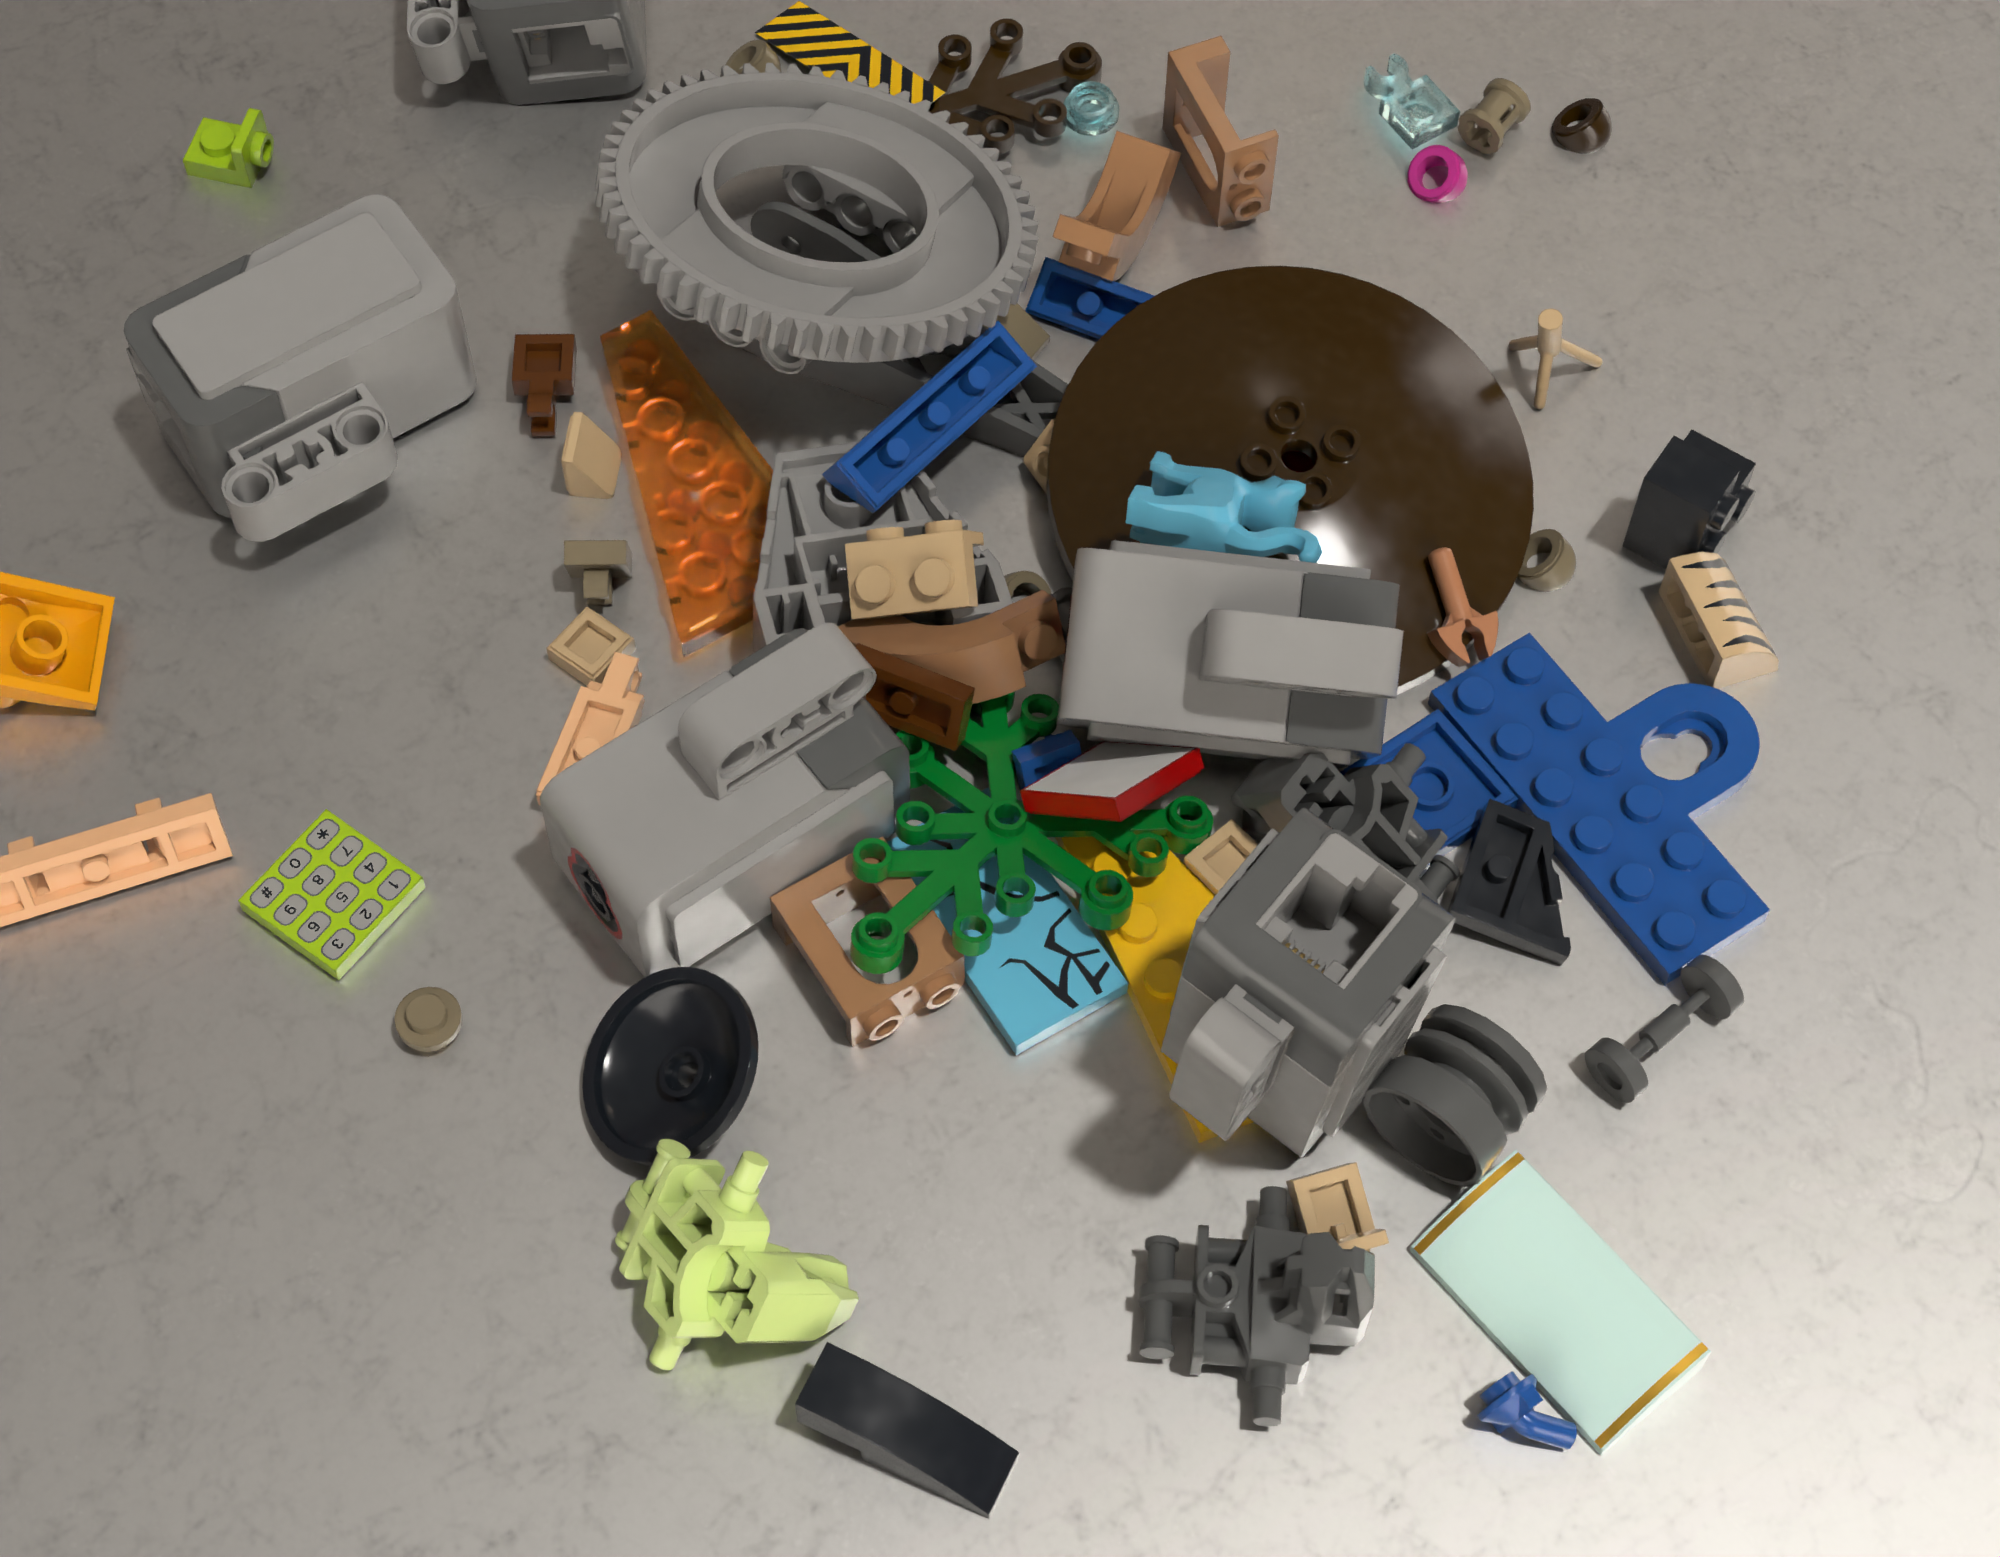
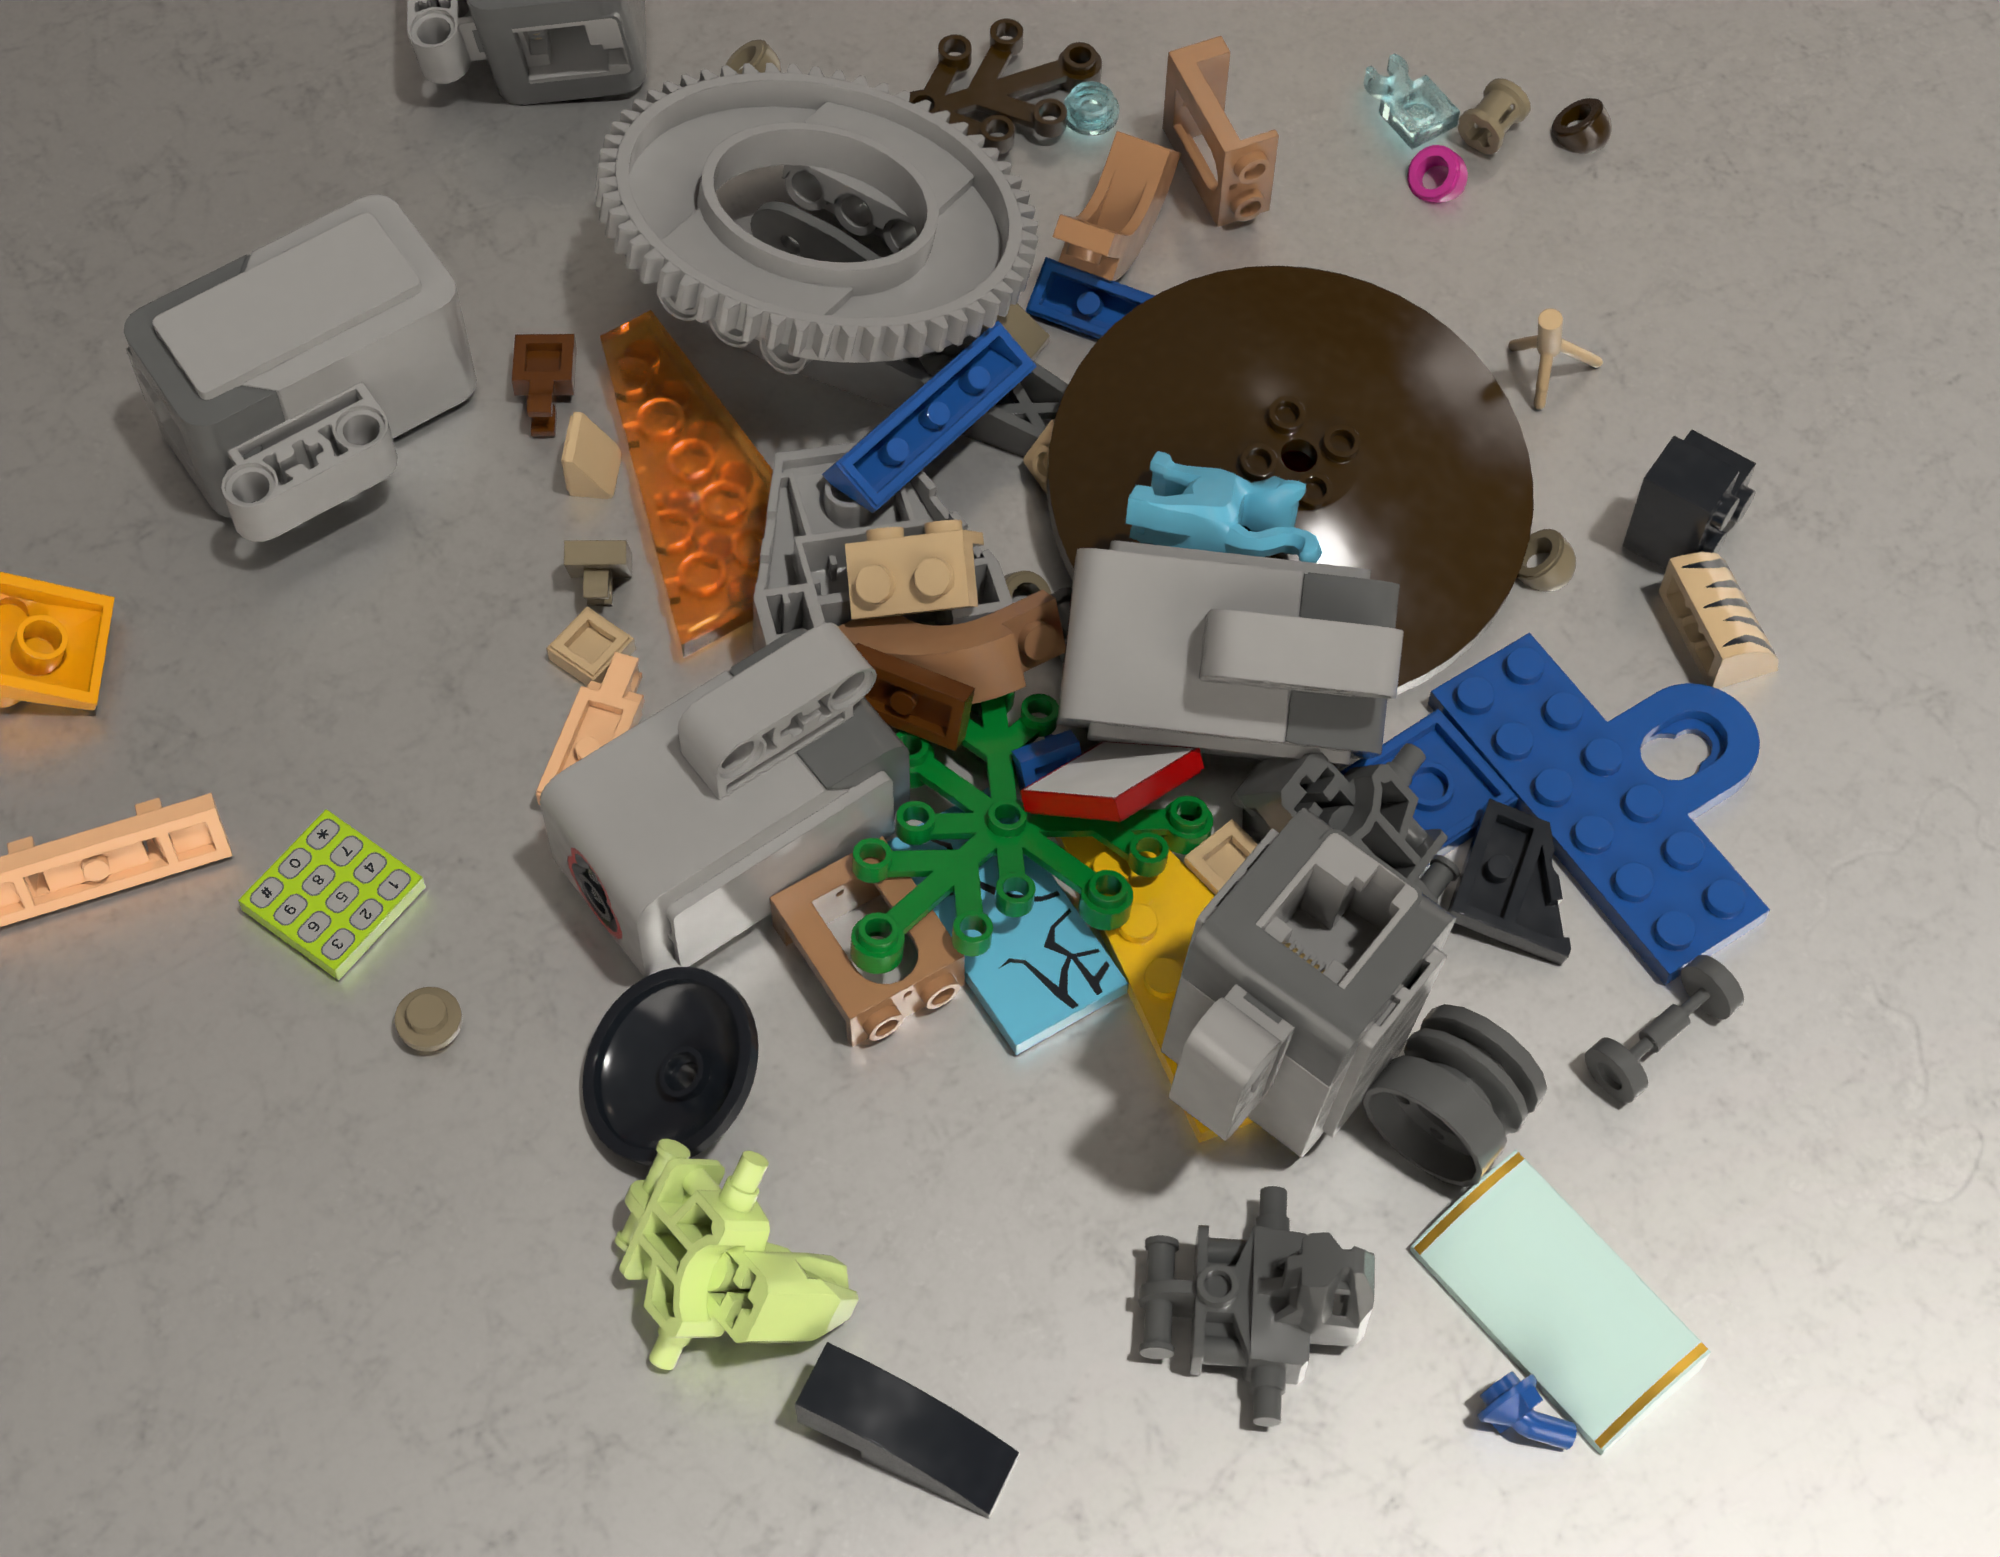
(230, 150): lime bracket -> none
(824, 44): sticker -> none
(1335, 1204): tan bracket -> none
(1459, 614): nougat bar -> none

